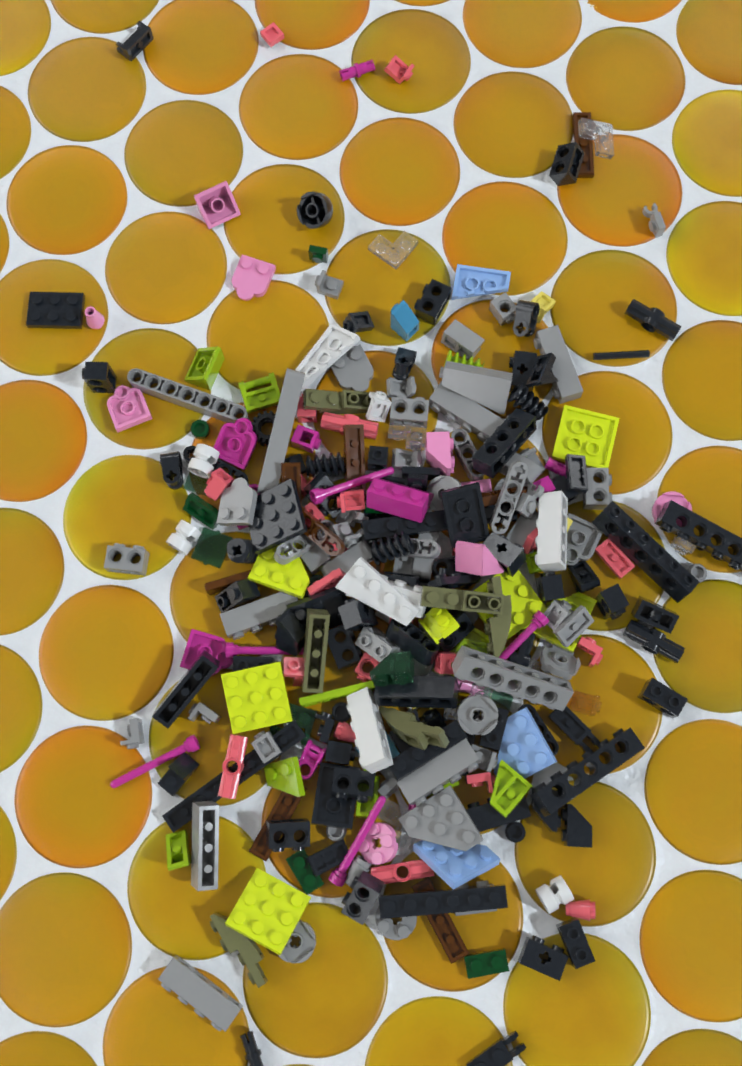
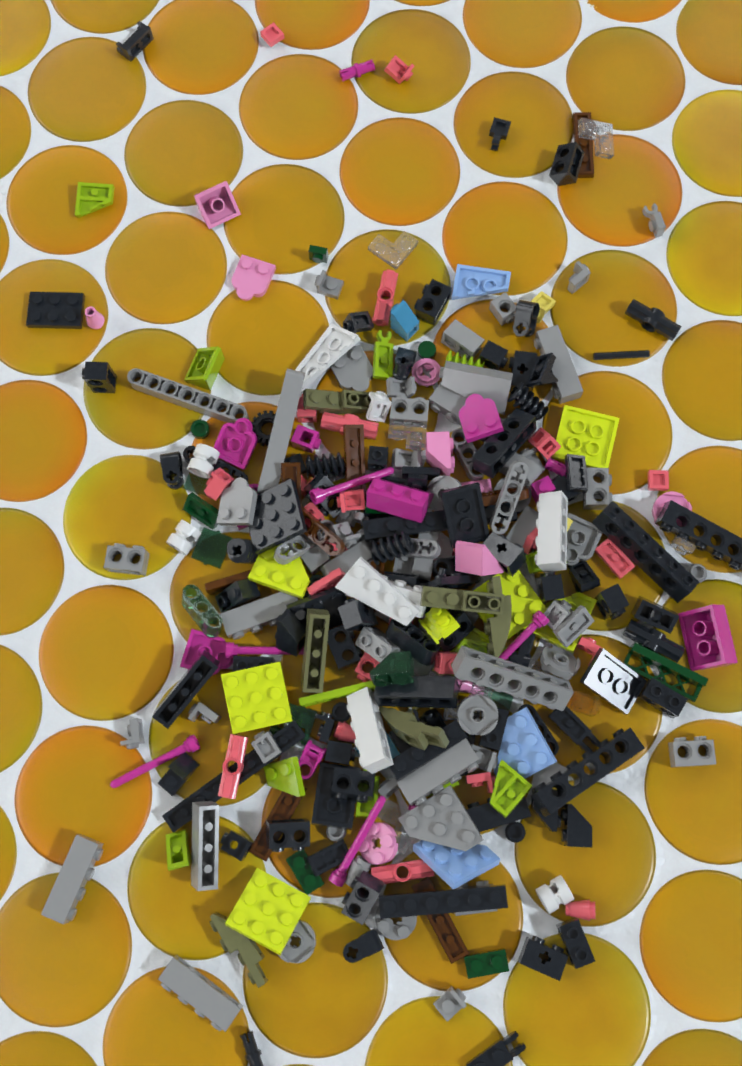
(72, 879): none -> light grey brick
(93, 197): none -> lime wing
(128, 408): bright pink plate -> none
(202, 619): none -> clear green beam
(244, 845): none -> black brick
(262, 397): lime plate -> none
(294, 669): coral bracket -> none
(314, 210): black cylinder -> none
(367, 945): none -> black piece
(383, 307): none -> coral piece
(383, 357): none -> lime plate
(427, 350): none -> dark green tile
(428, 365): none -> bright pink gear
(450, 1003): none -> light grey bracket
(479, 418): none -> dark pink plate
(494, 356): none -> black brick
(499, 130): none -> black plate
(528, 502): light grey plate -> none
(544, 443): none -> coral brick
(579, 278): none -> light grey bracket
(613, 681): none -> plate
(658, 480): none -> coral plate
(667, 665): none -> dark green fence
(692, 756): none -> light grey brick
(707, 637): none -> dark pink slope

